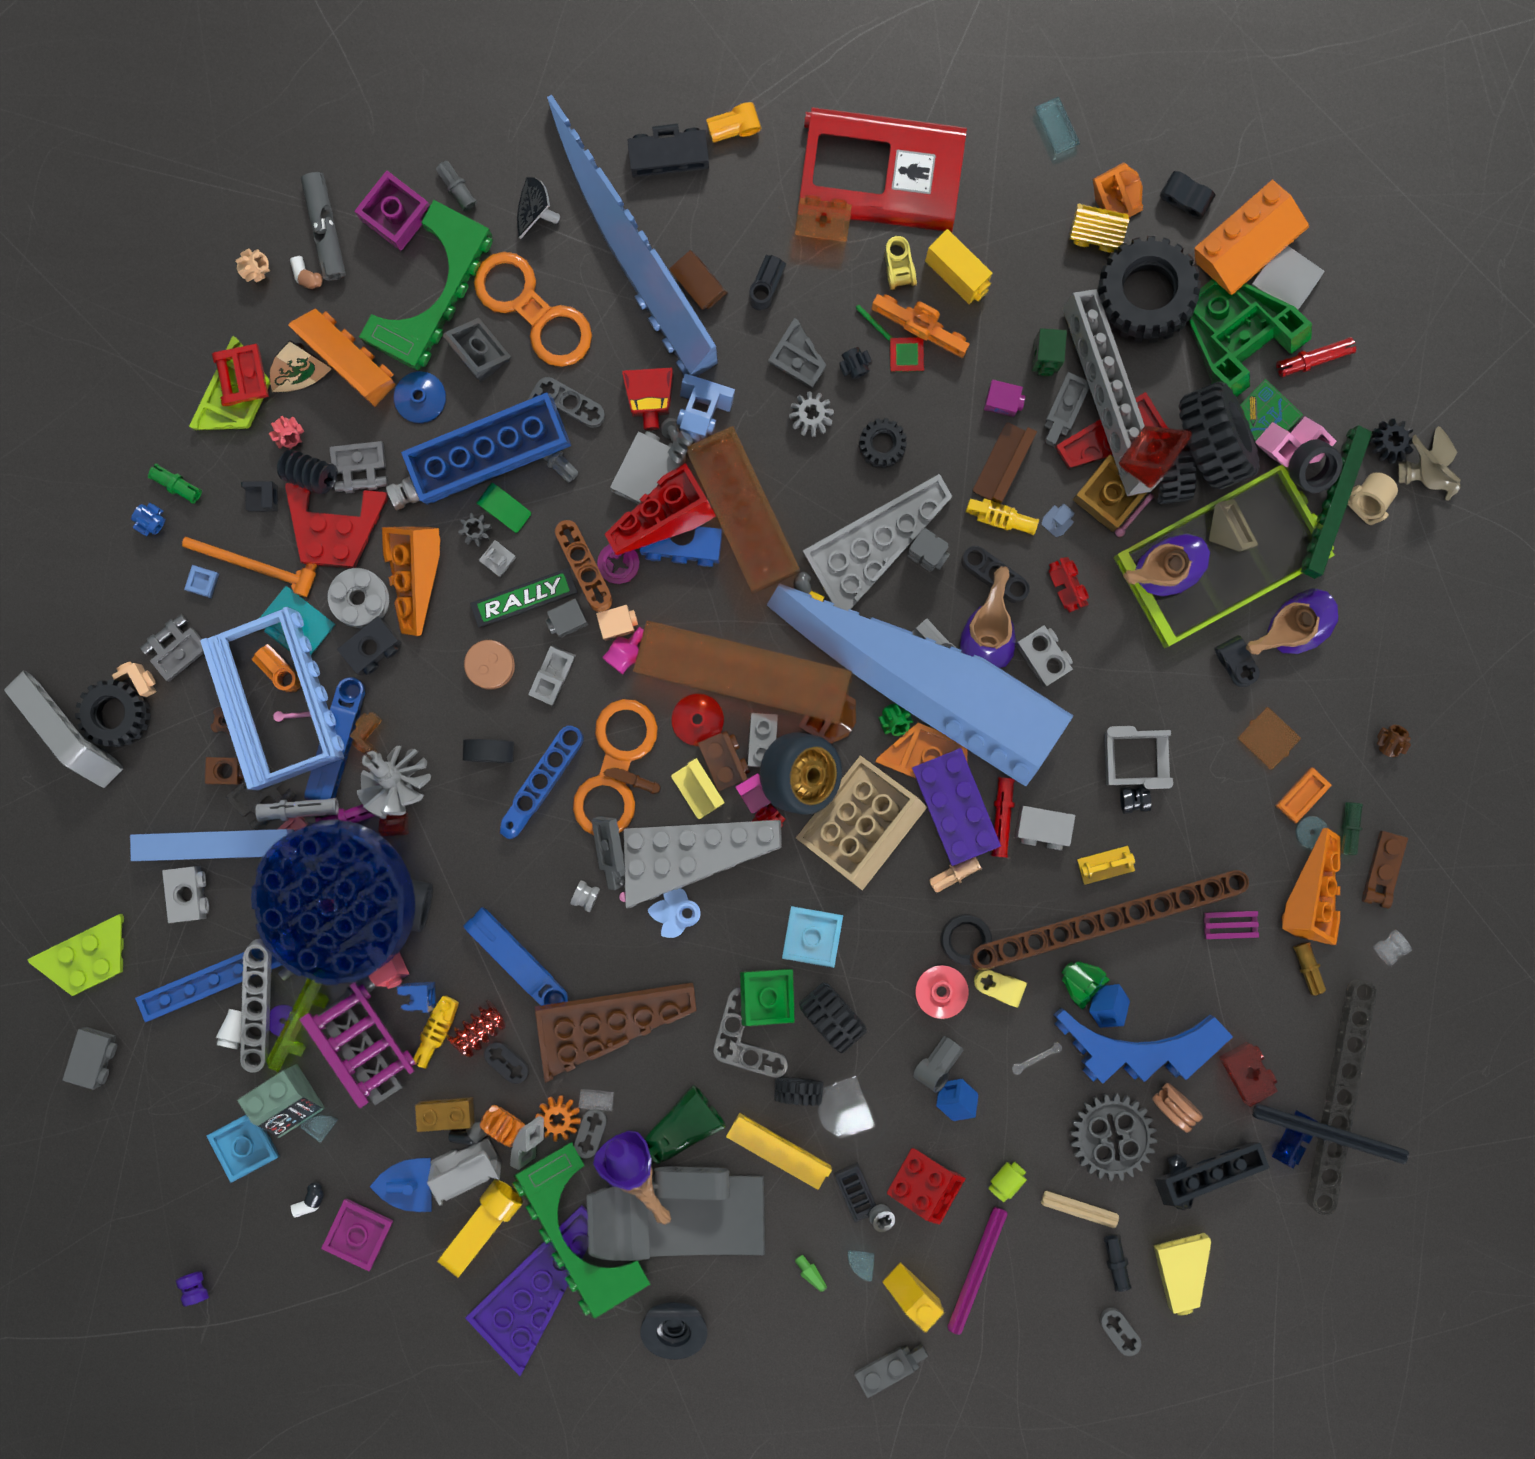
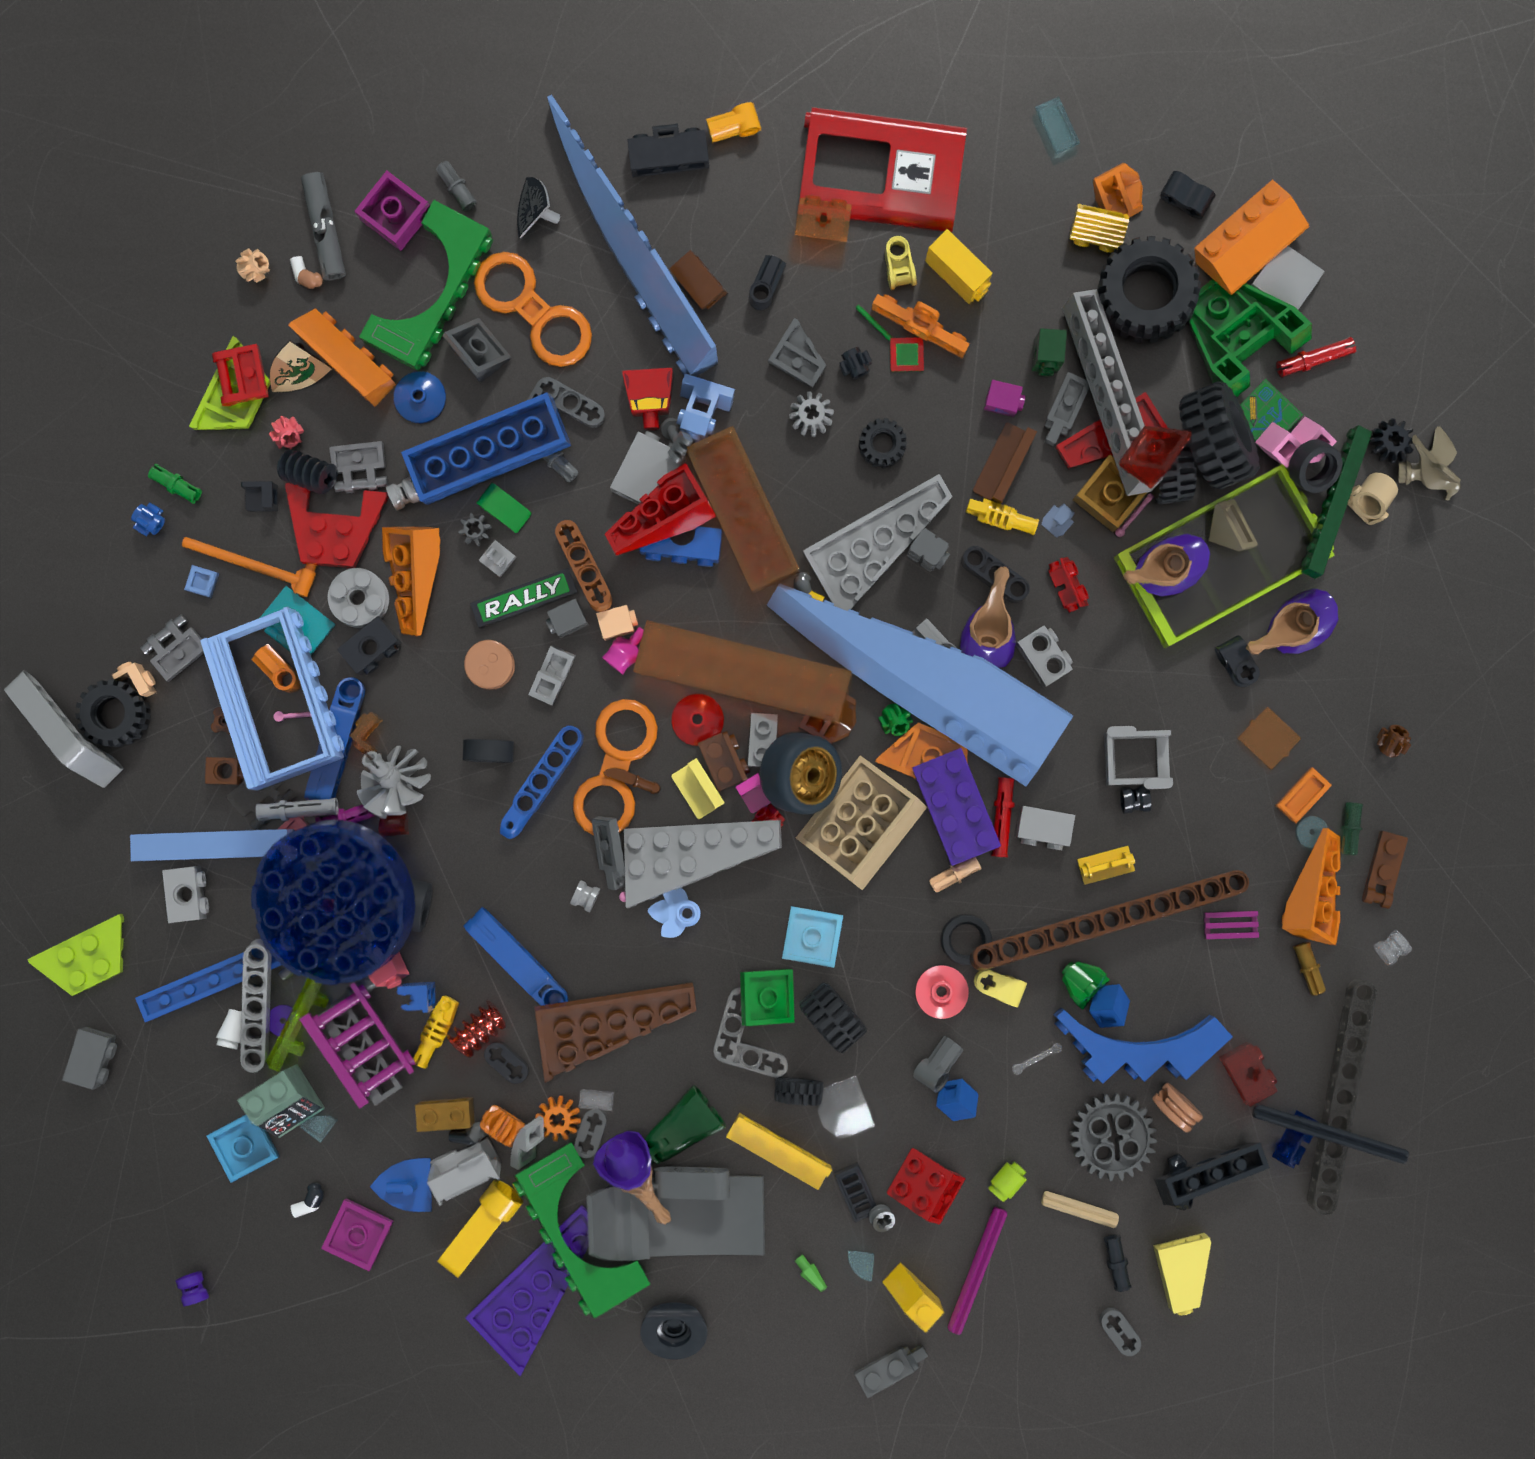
(621, 575): magenta gear -> none

